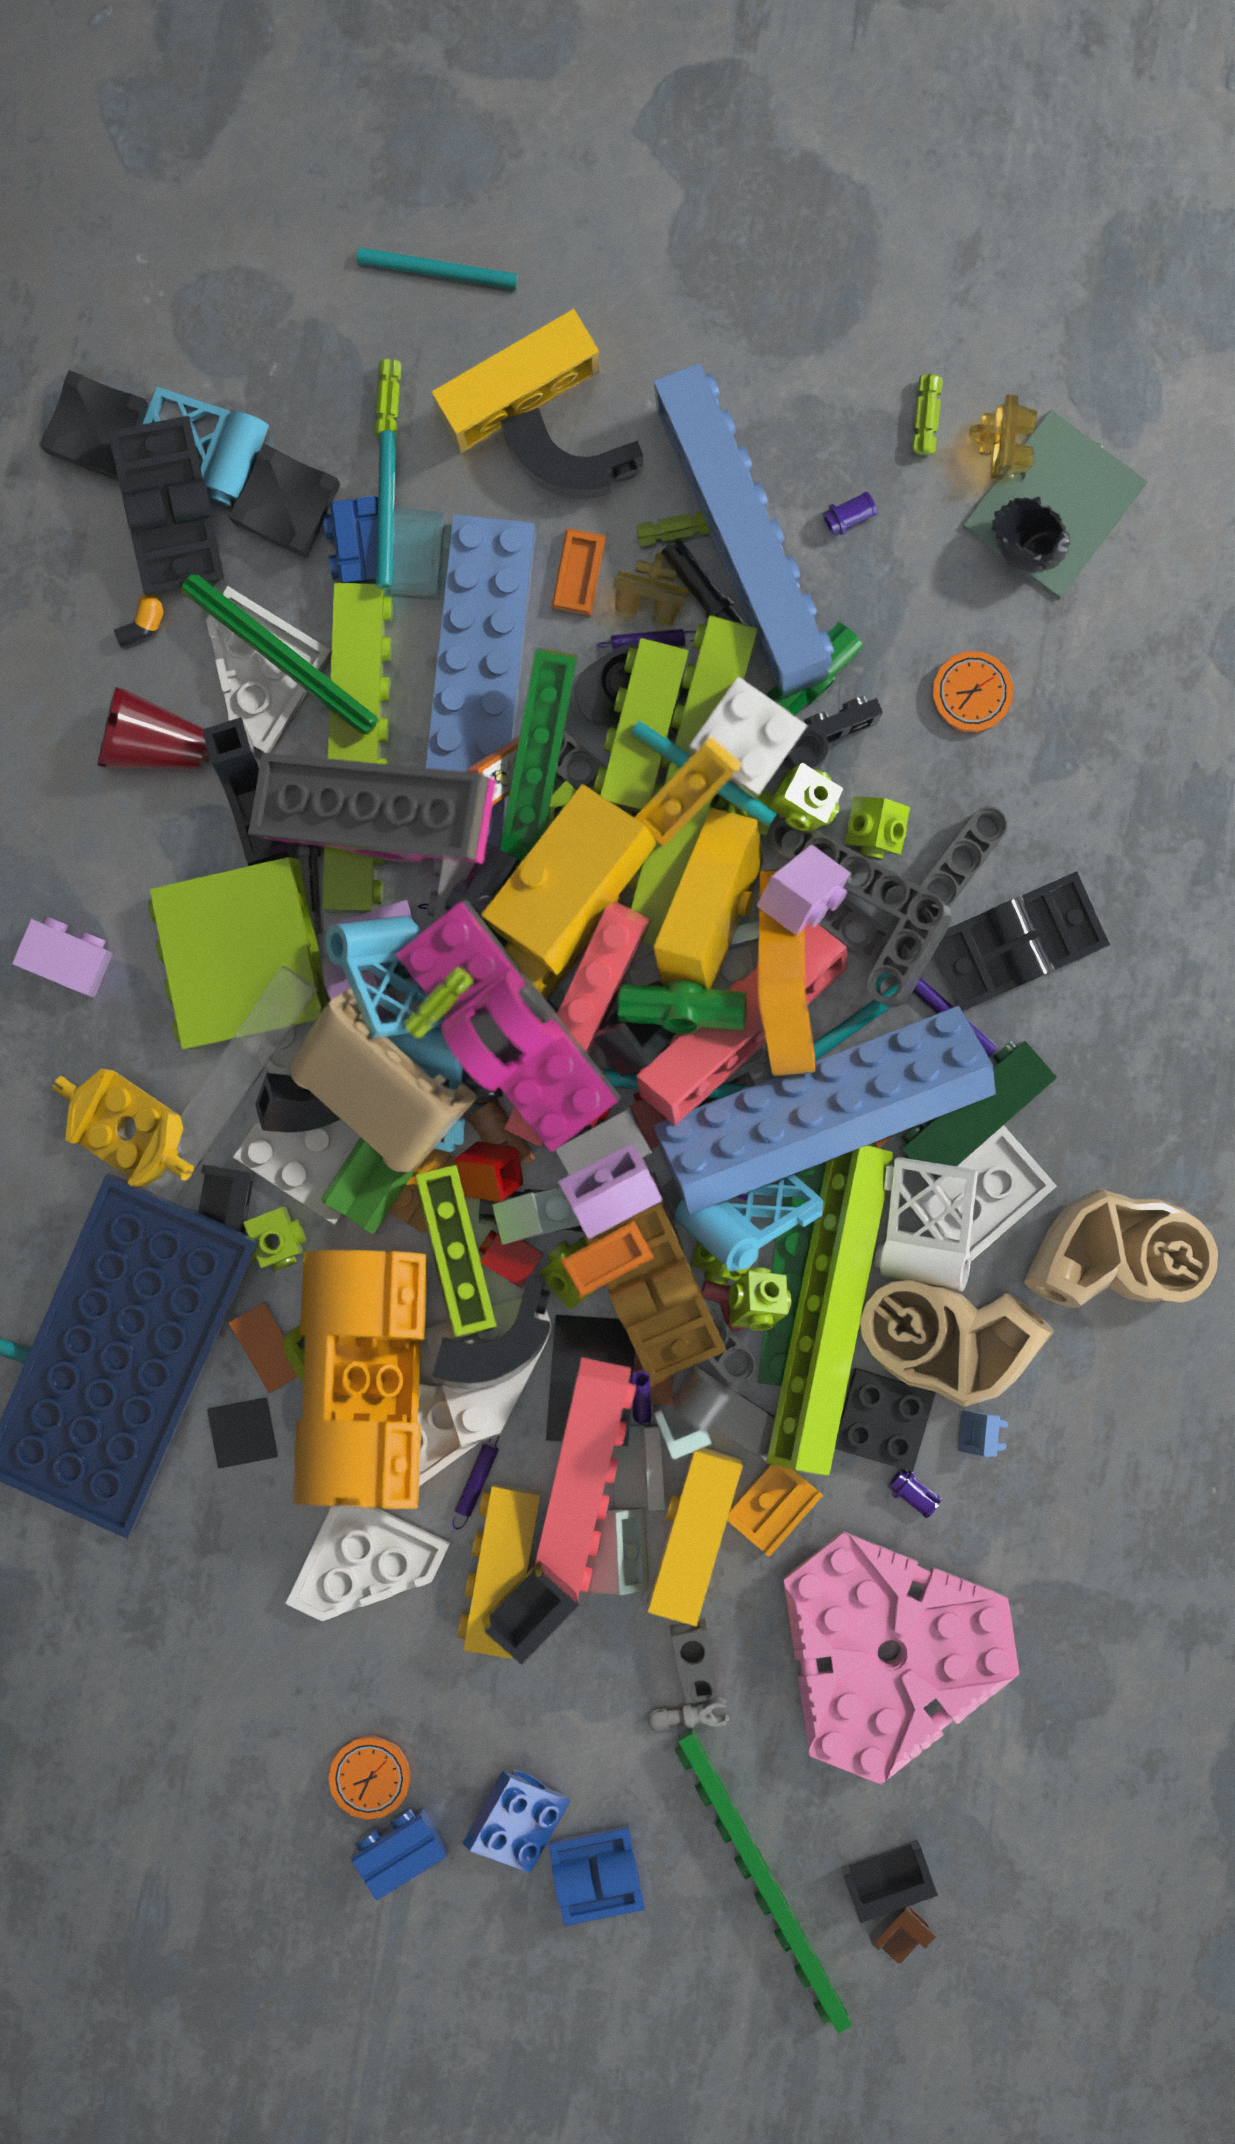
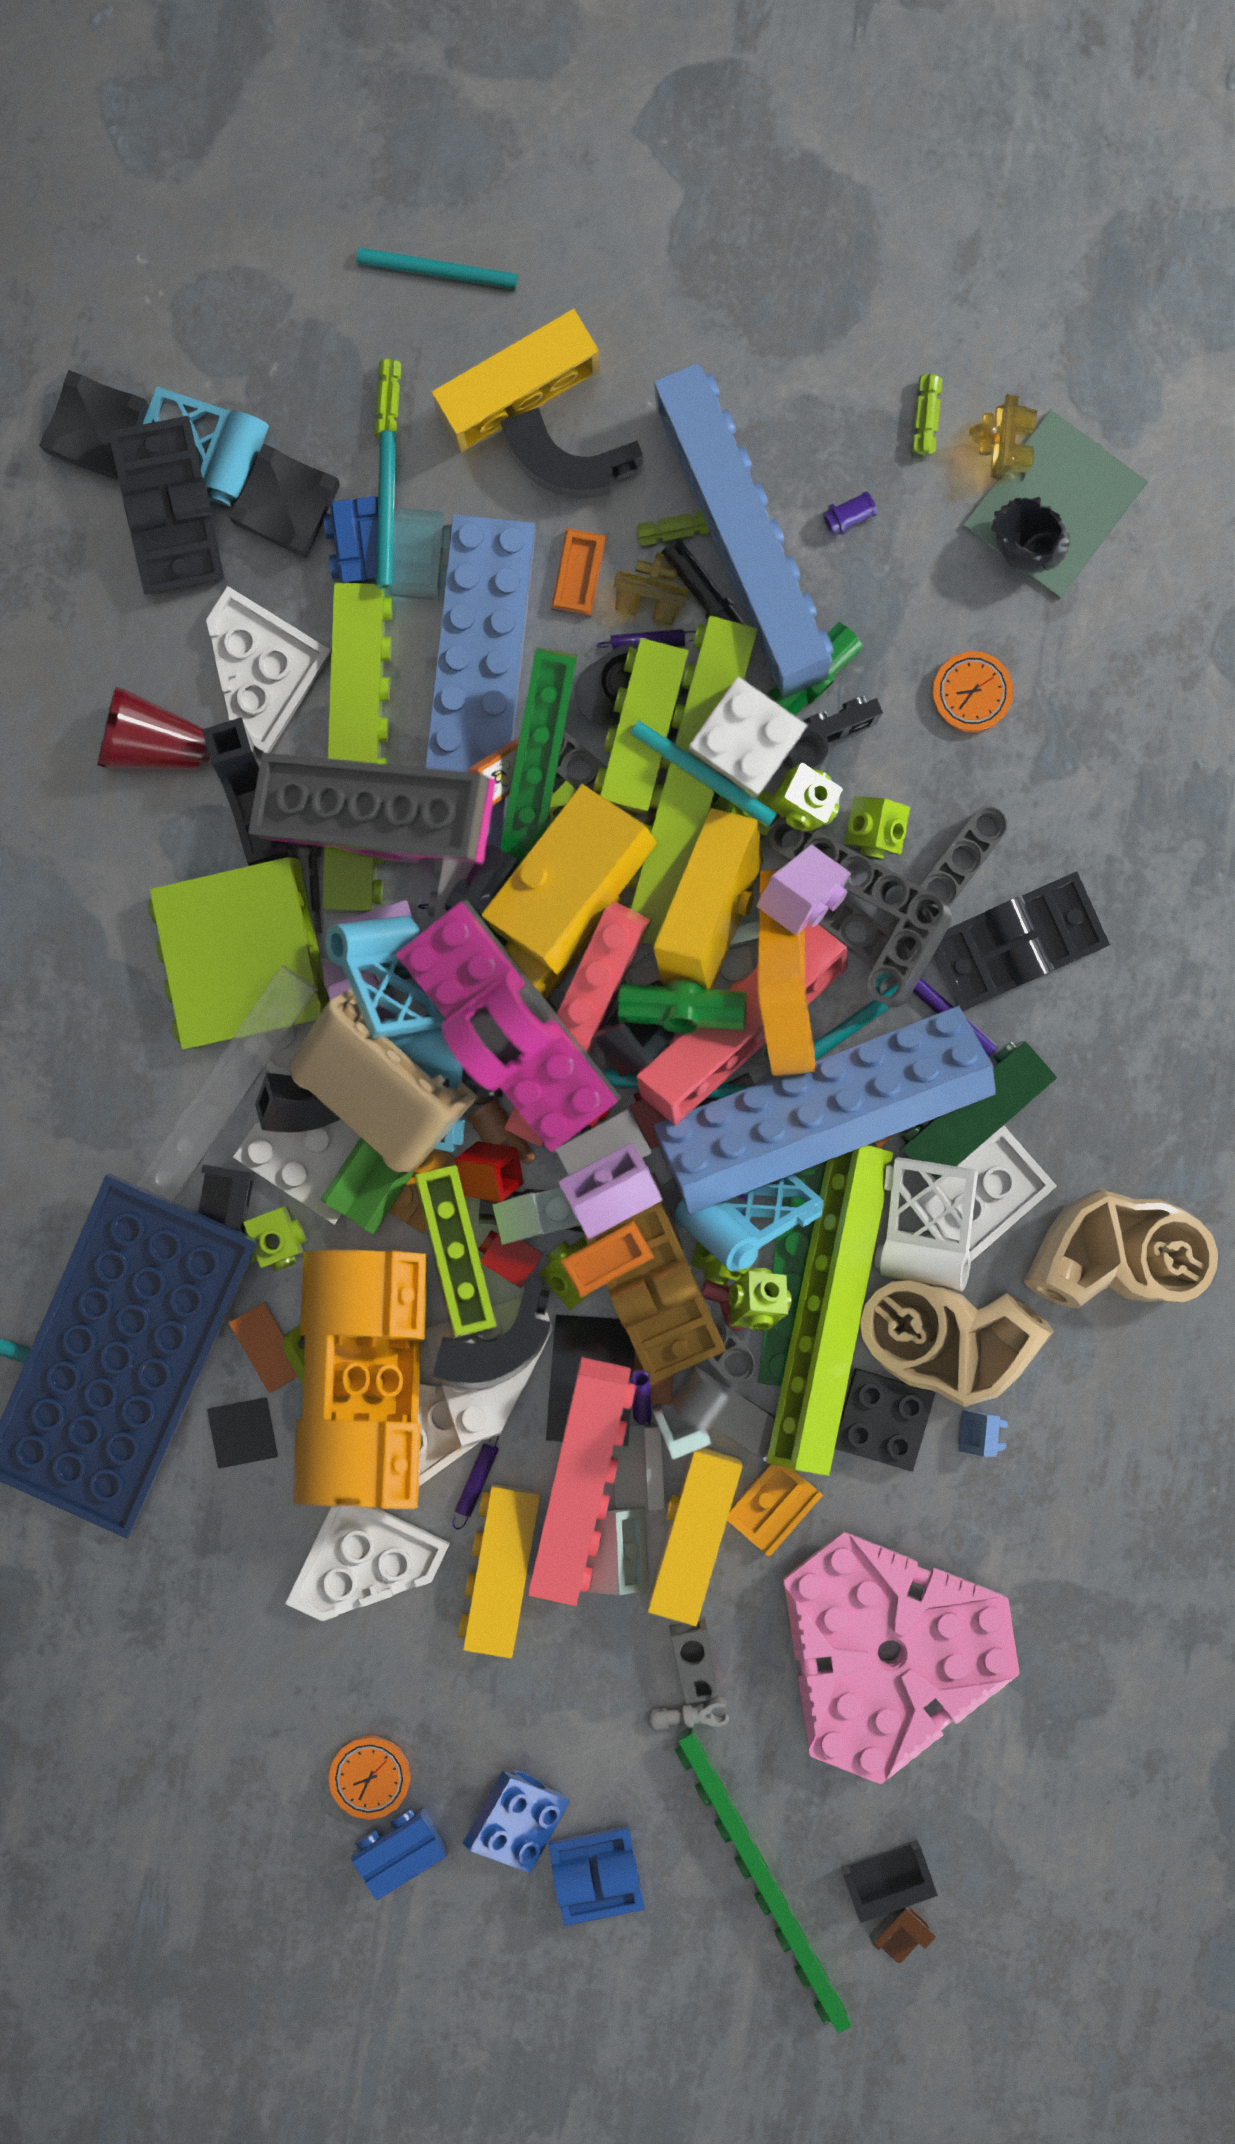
(63, 957): lavender brick -> none
(98, 1123): yellow plate -> none
(145, 622): arm -> none
(279, 654): green axle -> none
(438, 1002): lime axle -> none
(530, 1612): black panel -> none
(688, 790): yellow plate -> none
(914, 1492): dark purple pin -> none

